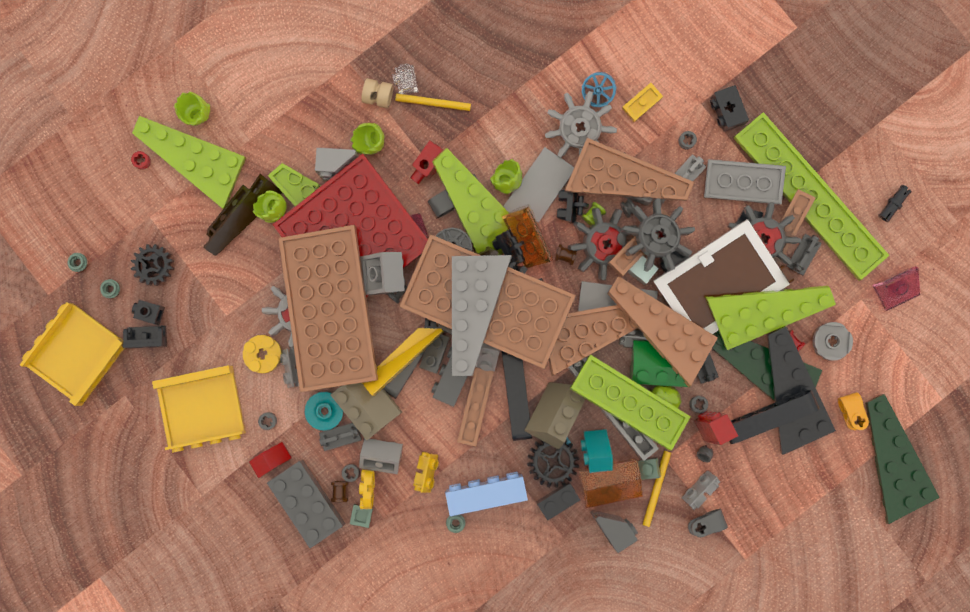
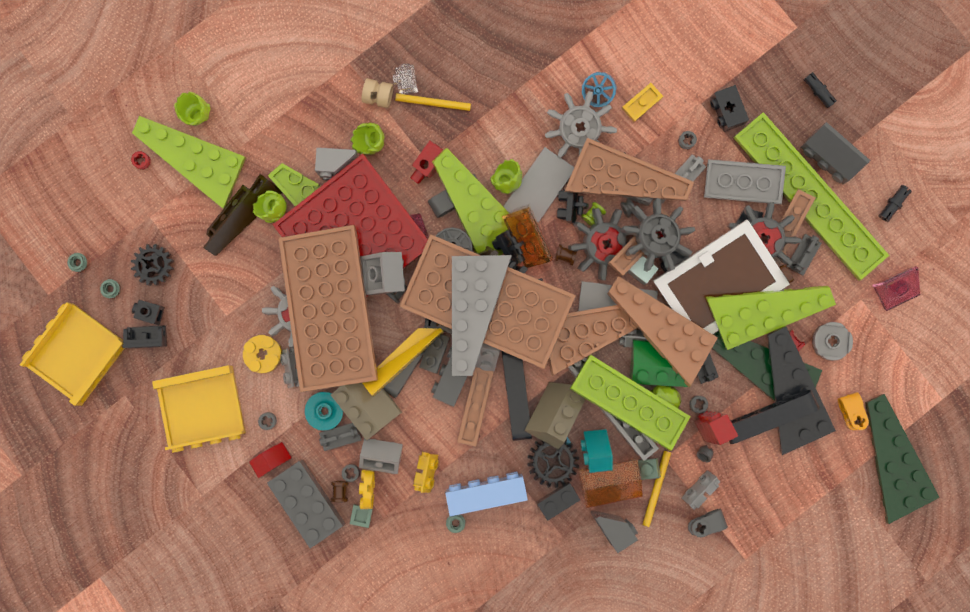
(820, 90): none -> black pin
(834, 153): none -> dark grey slope

